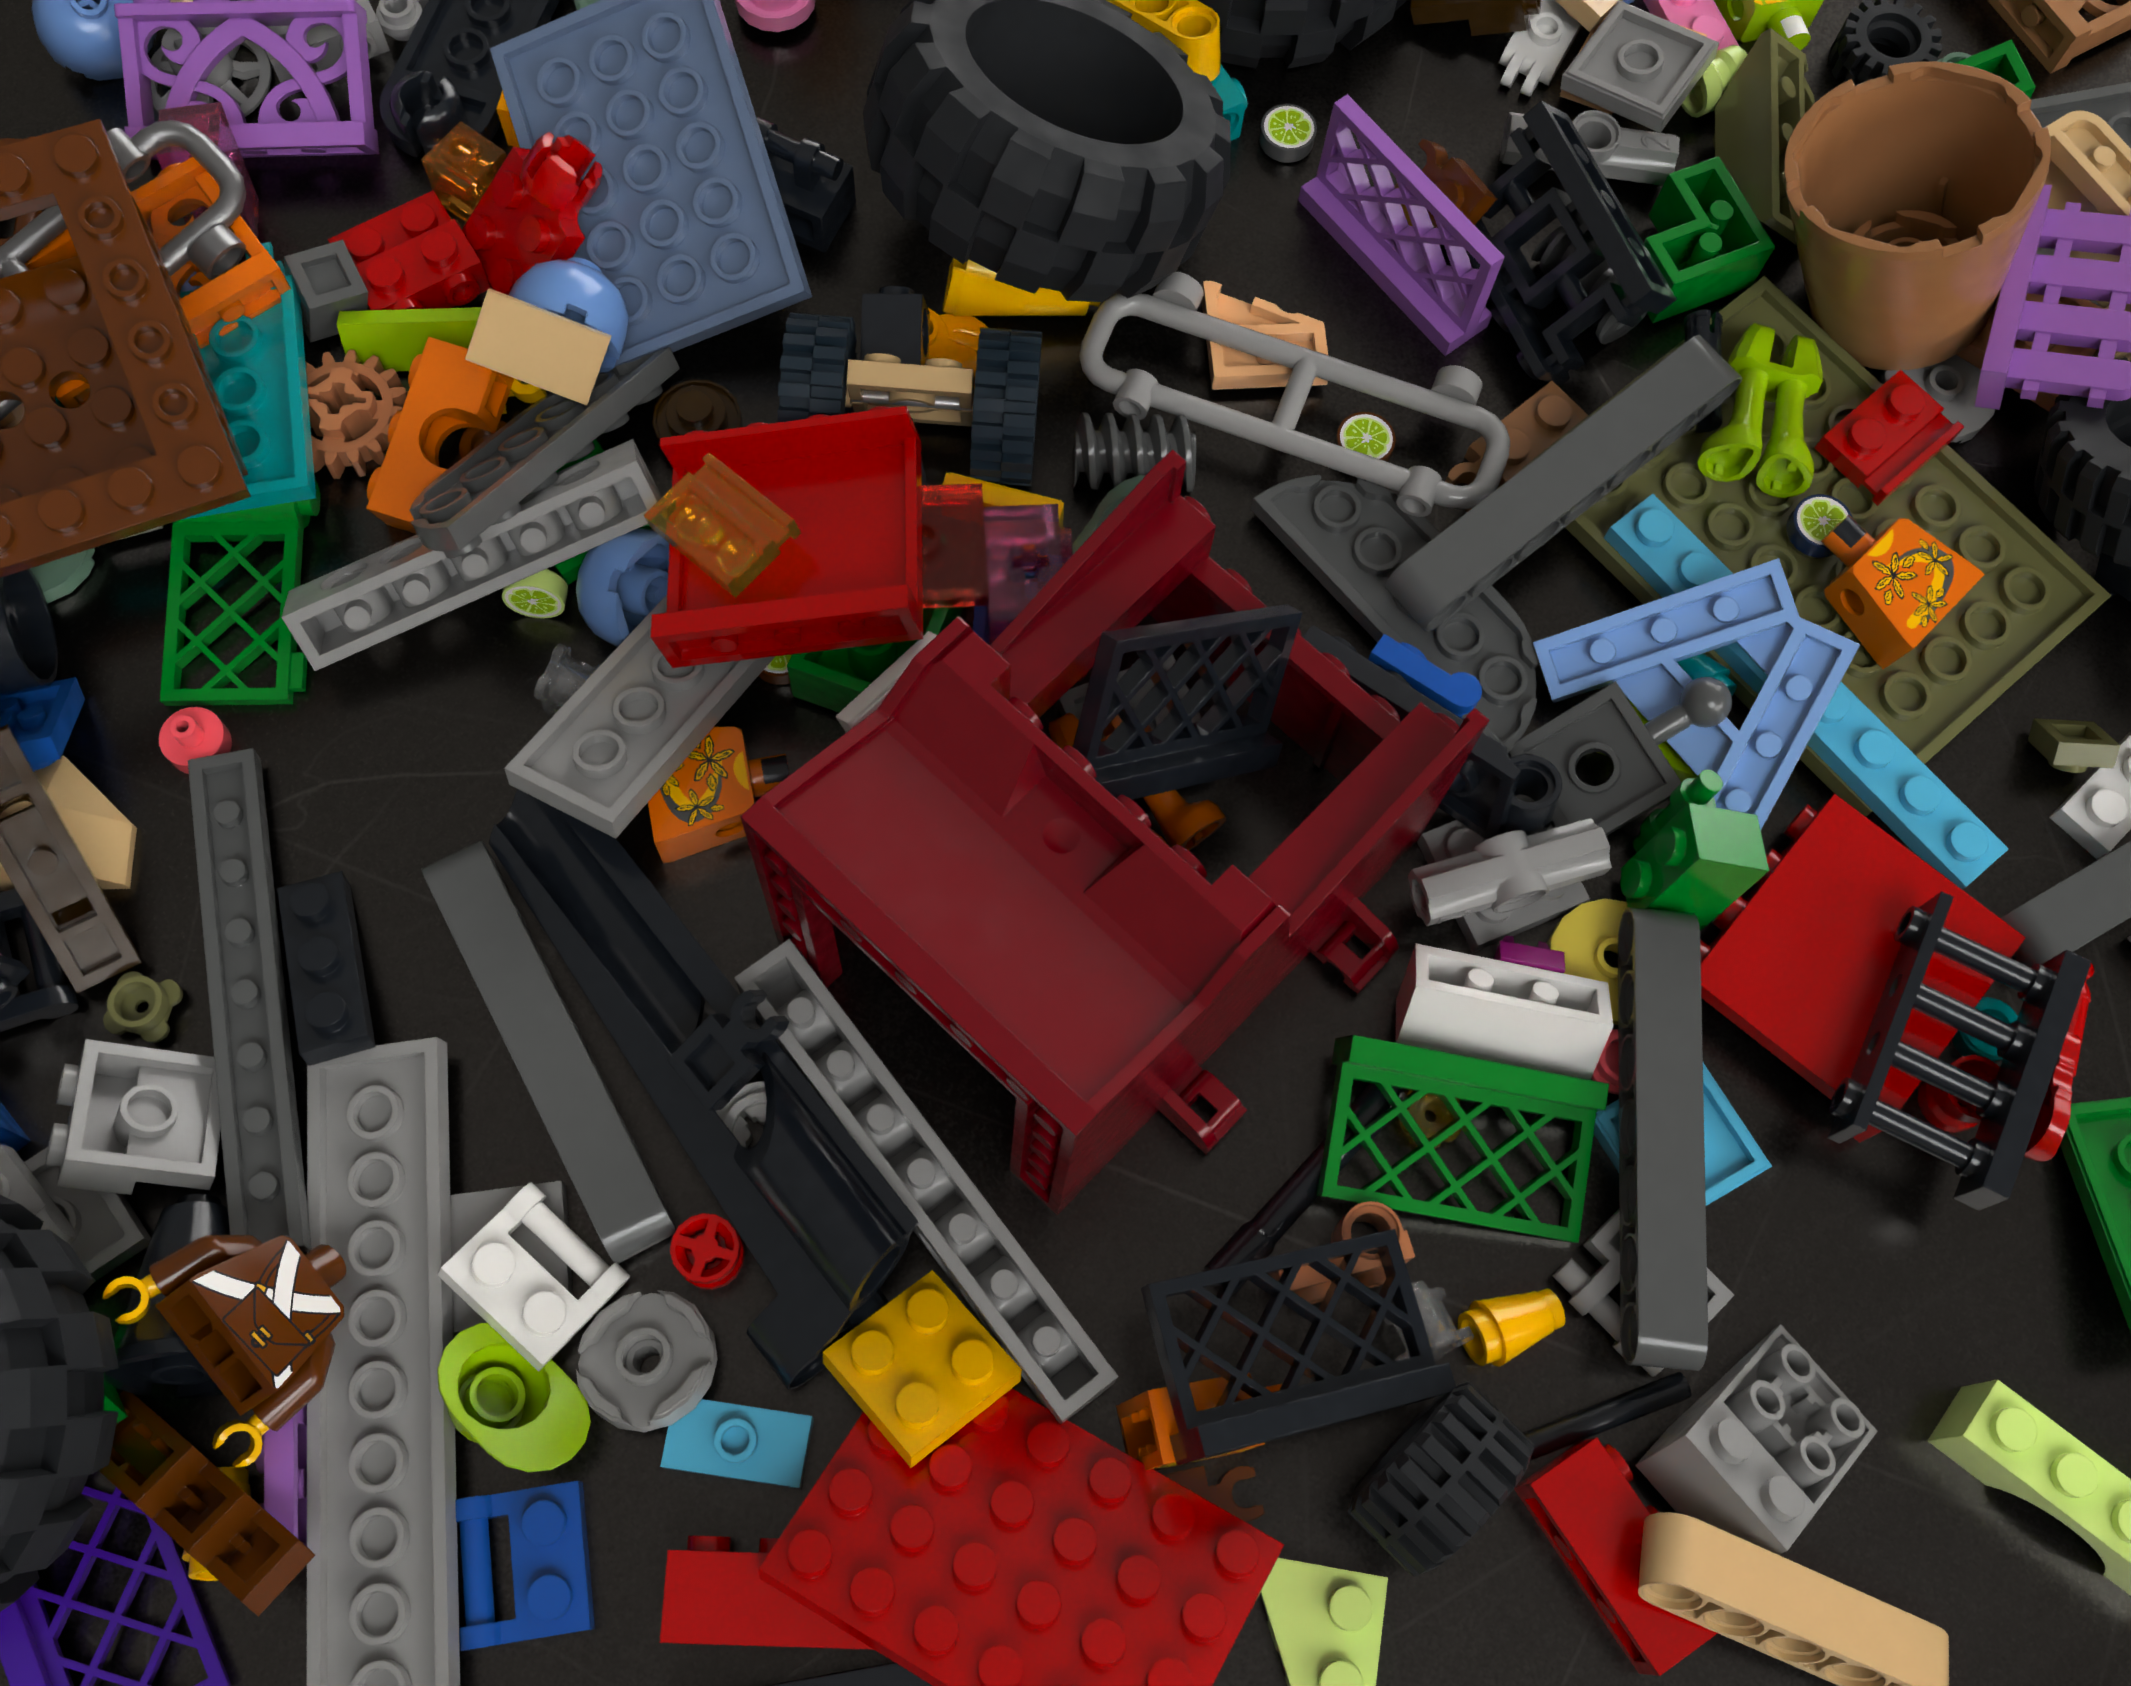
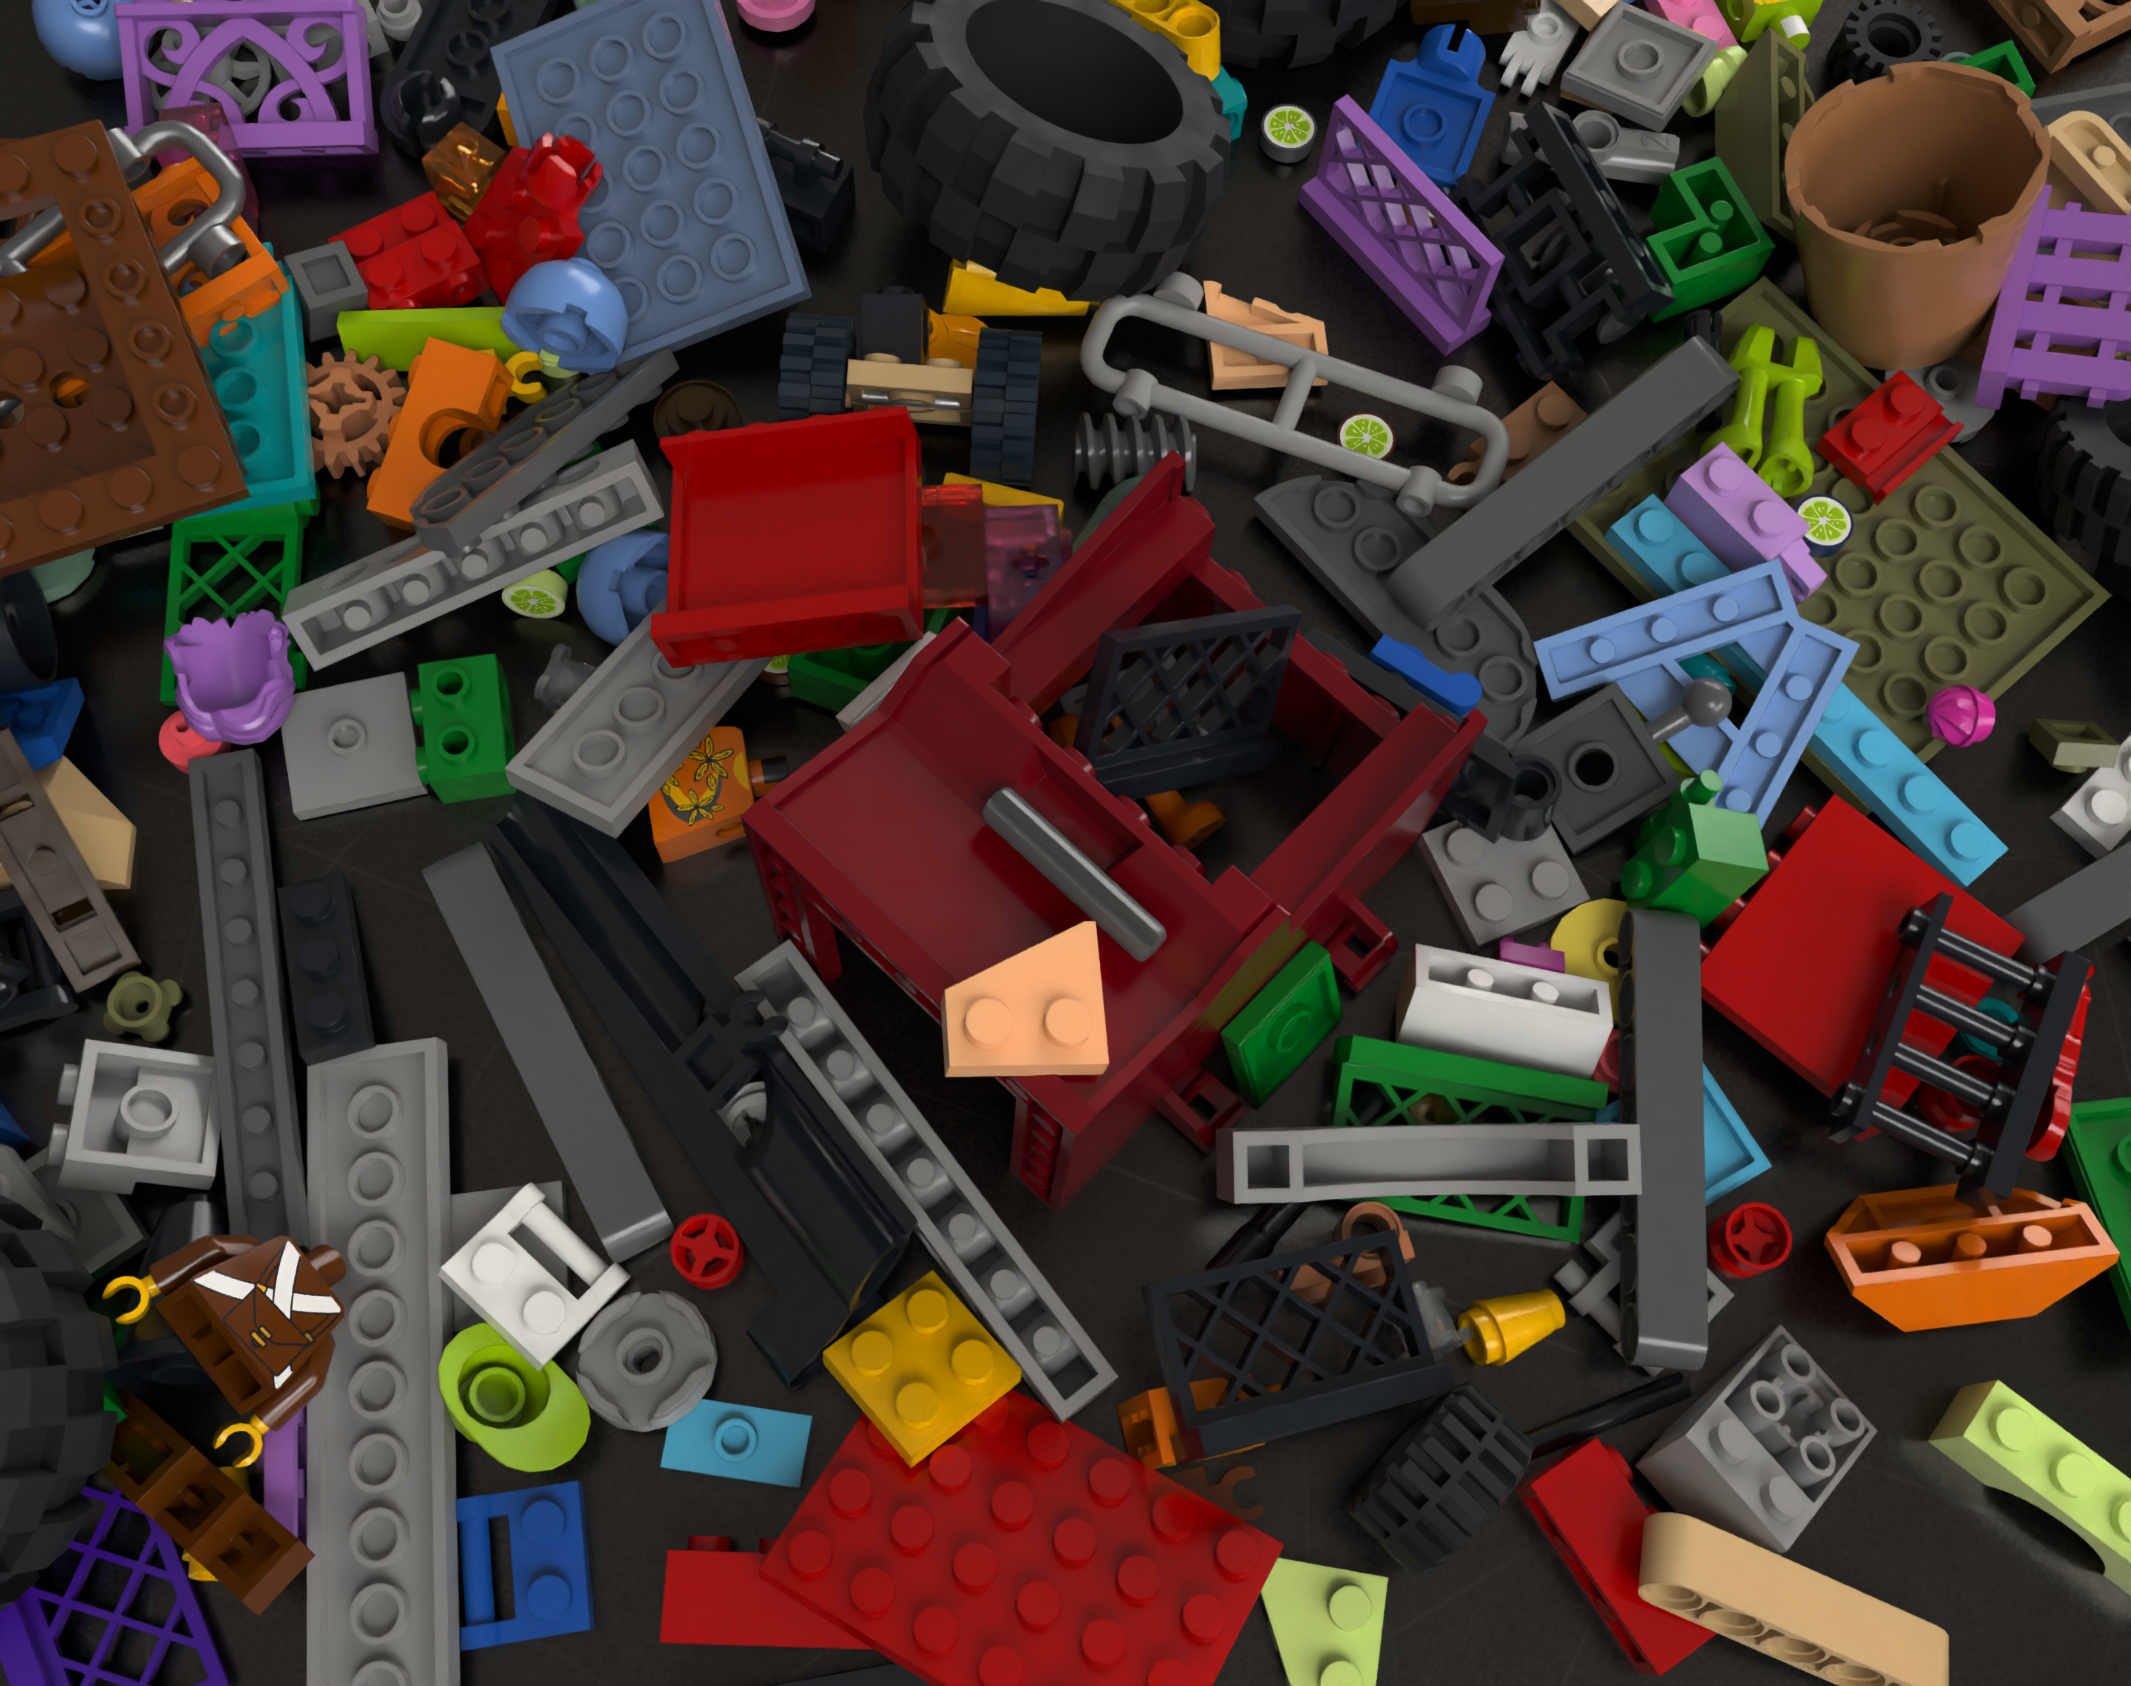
(233, 678): none -> medium lavender hair
(351, 746): none -> light grey plate
(465, 728): none -> green brick
(537, 346): tan brick -> none
(722, 524): clear yellow plate -> none
(1030, 1013): none -> light nougat wing
(1074, 874): none -> dark grey axle
(1283, 1023): none -> green plate
(1427, 1160): none -> light grey arch
(1436, 105): none -> blue plate
(1456, 182): reddish brown plate -> none
(1509, 871): light grey piece -> none
(1744, 519): none -> lavender hinge
(1761, 1234): none -> red wheel
(1894, 585): orange torso -> none
(1946, 1265): none -> orange wedge
(1961, 715): none -> dark pink plate

